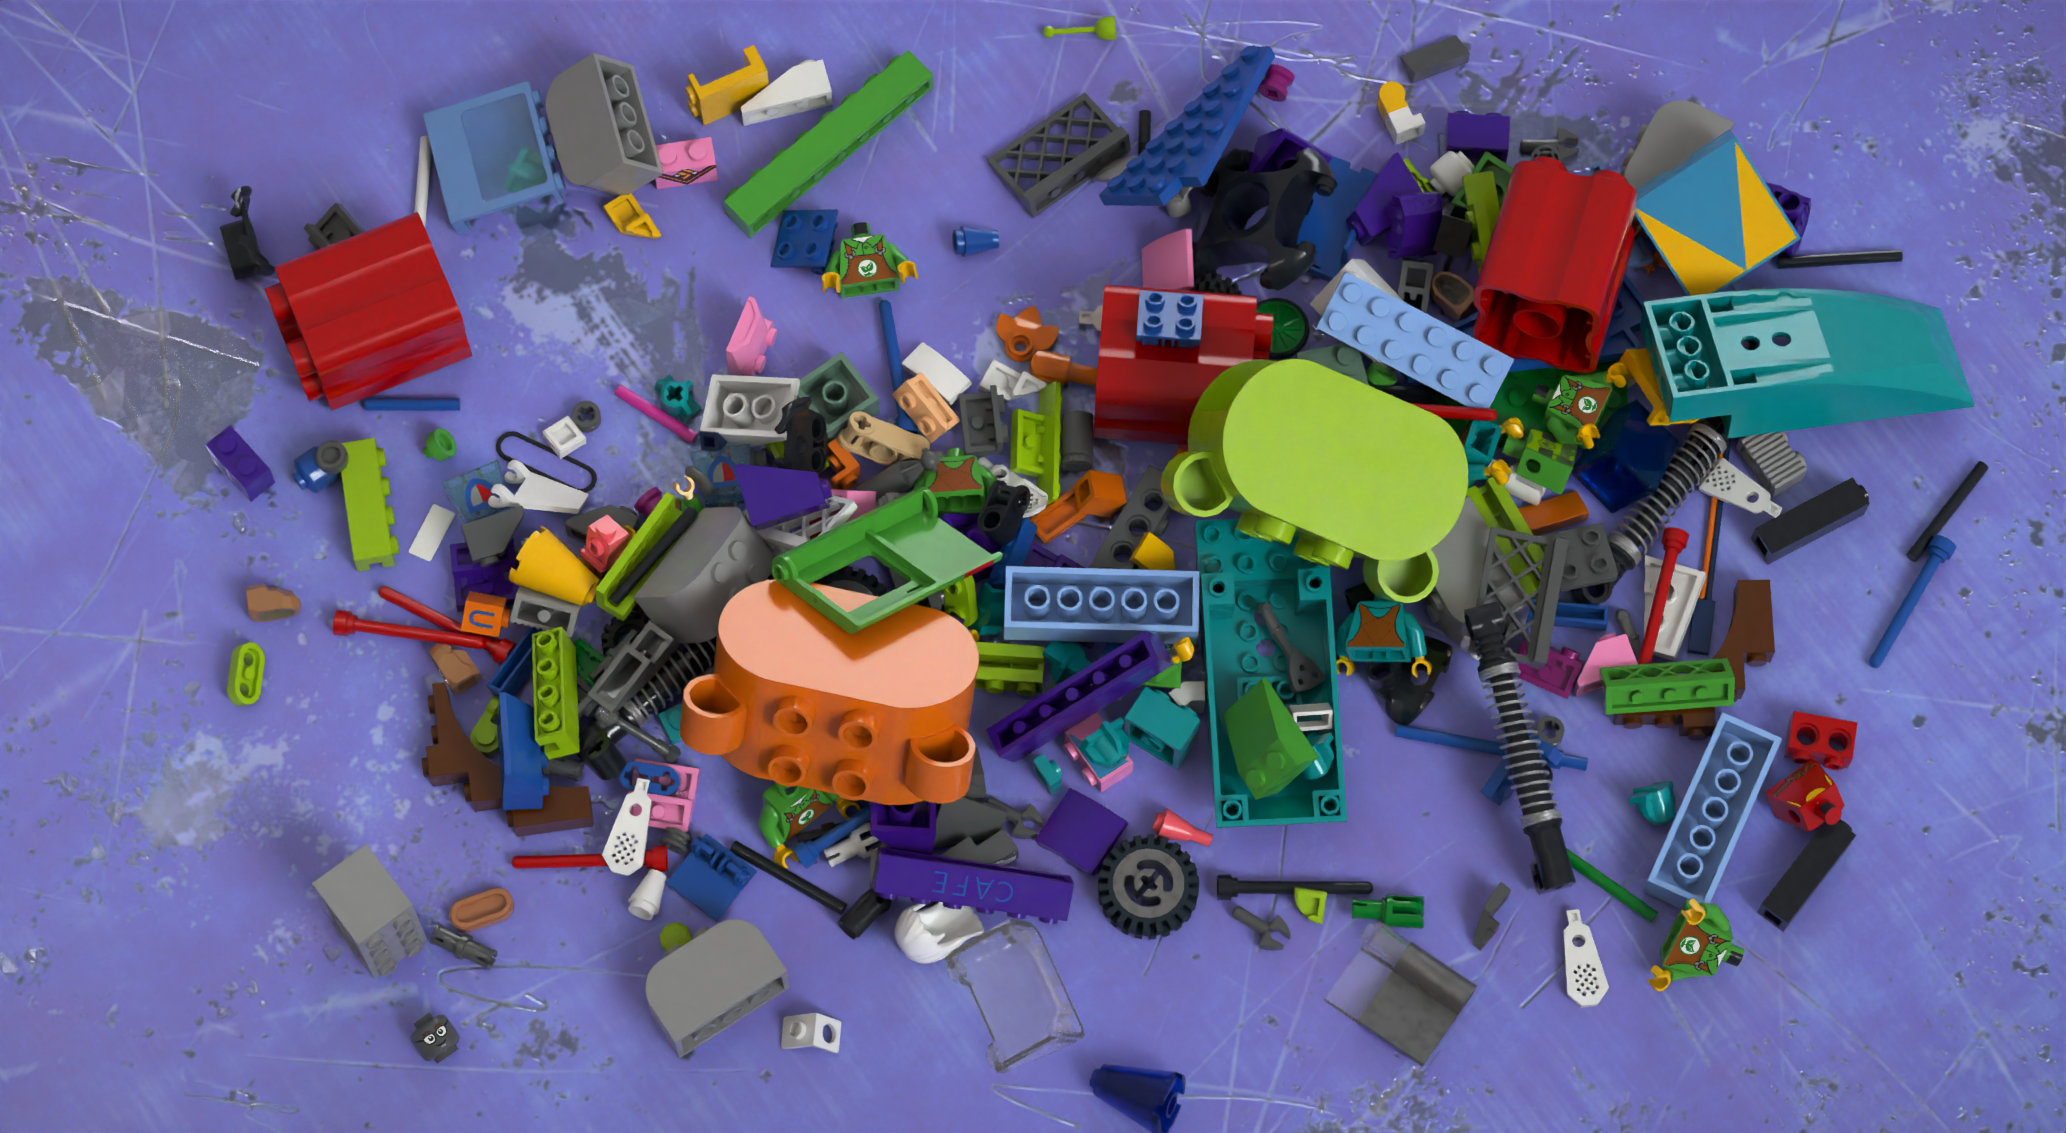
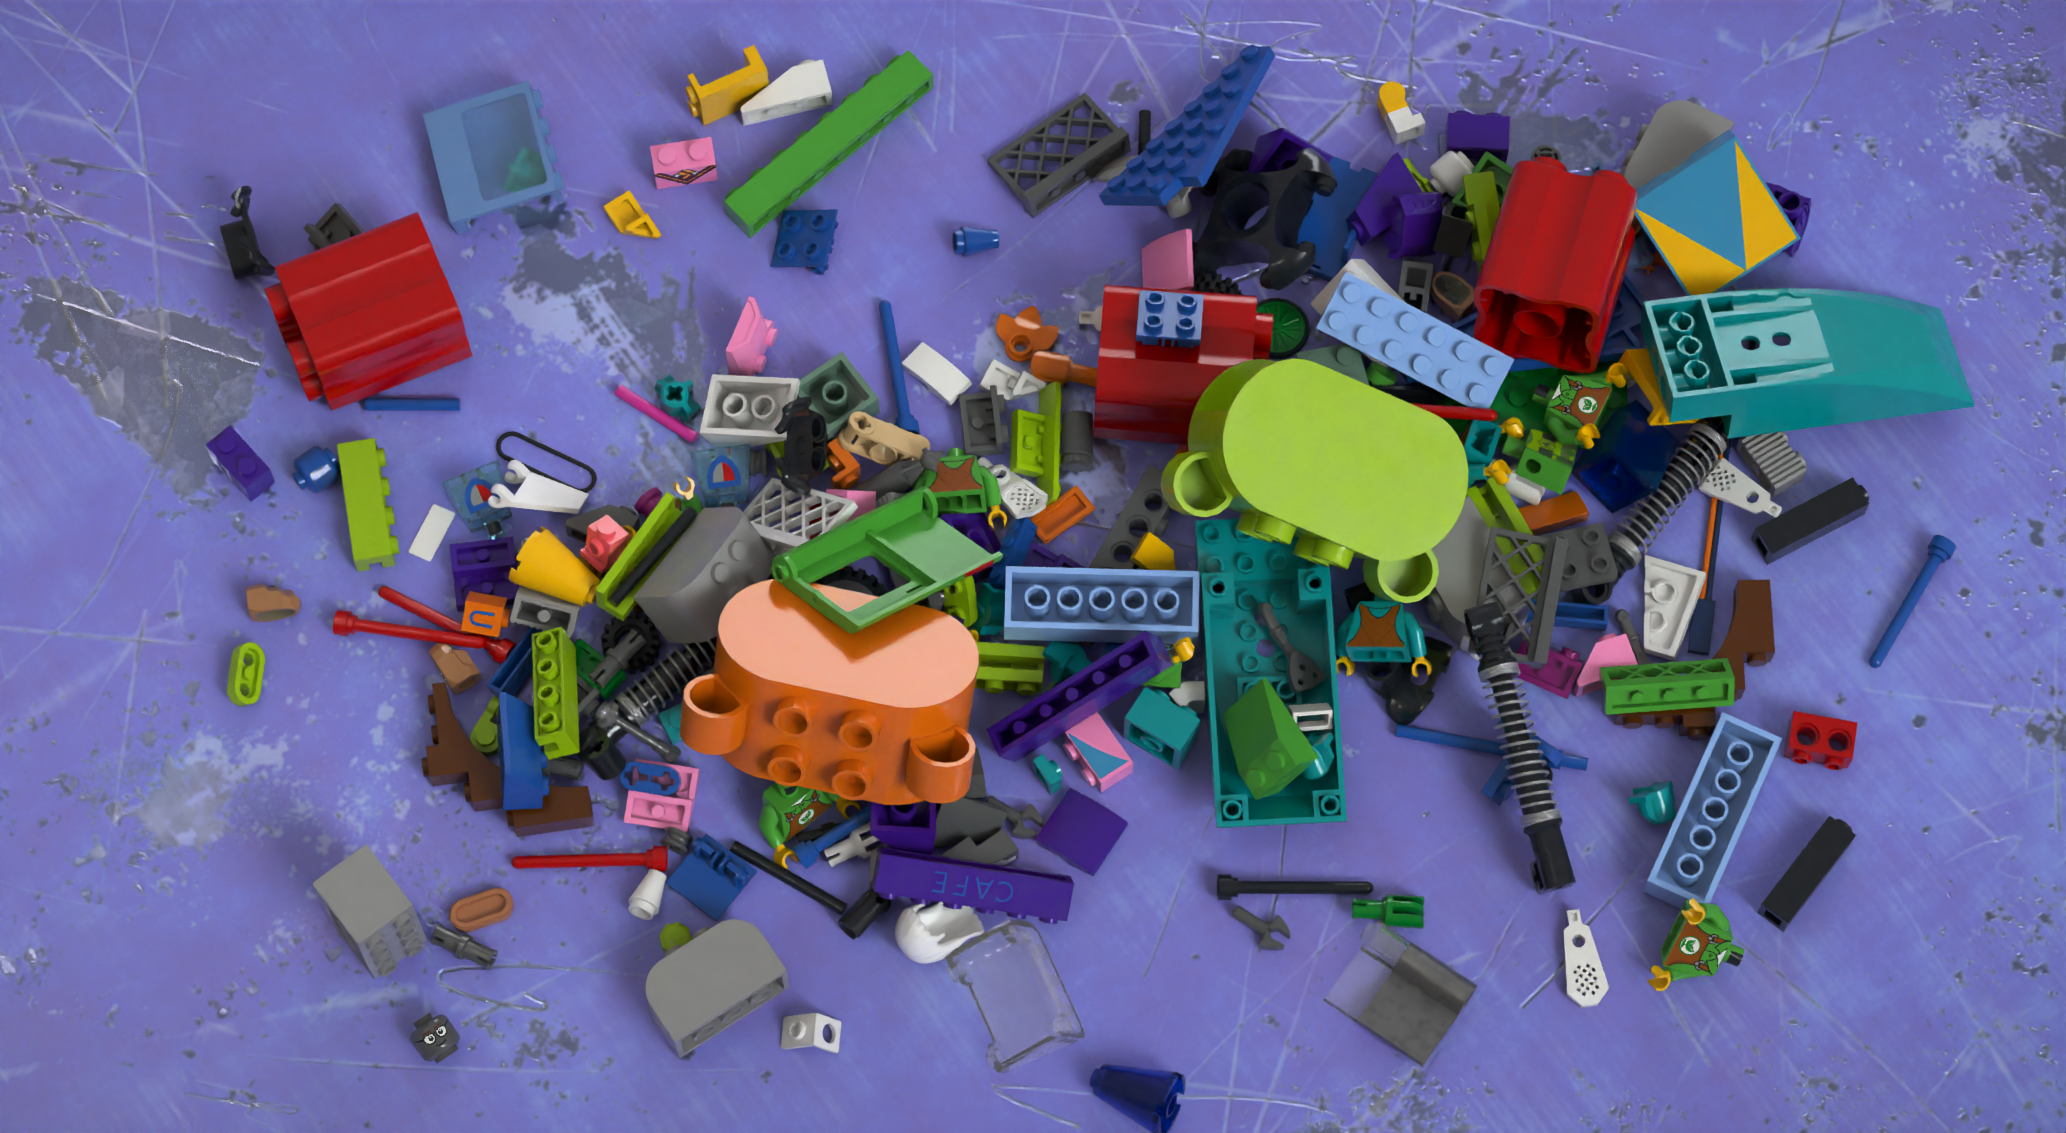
(332, 457): dark grey tile -> none
(423, 178): white bar -> none
(440, 445): bright green tile -> none
(491, 535): dark grey slope -> none
(564, 437): white tile -> none
(586, 407): dark grey bush -> none
(602, 126): light grey brick -> none
(632, 826): white piece -> none
(633, 668): dark grey slope -> none
(701, 479): dark grey piece -> none
(711, 441): dark blue piece -> none
(780, 494): dark purple slope -> none
(866, 265): torso -> none
(926, 407): light nougat bracket -> none
(1003, 511): black piece -> none
(1099, 493): orange brick -> none
(1104, 28): lime hinge -> none
(1107, 745): teal piece -> none
(1123, 867): wheel -> none
(1176, 828): coral cone -> none
(1276, 83): magenta wheel -> none
(1310, 903): lime tile -> none
(1435, 58): dark grey slope -> none
(1487, 924): dark grey slope -> none
(1554, 723): dark grey bush -> none
(1563, 136): dark grey bar -> none
(1612, 887): green bar -> none
(1674, 542): red piece -> none
(1806, 798): red torso -> none
(1833, 259): black bar -> none
(1947, 511): black bar -> none

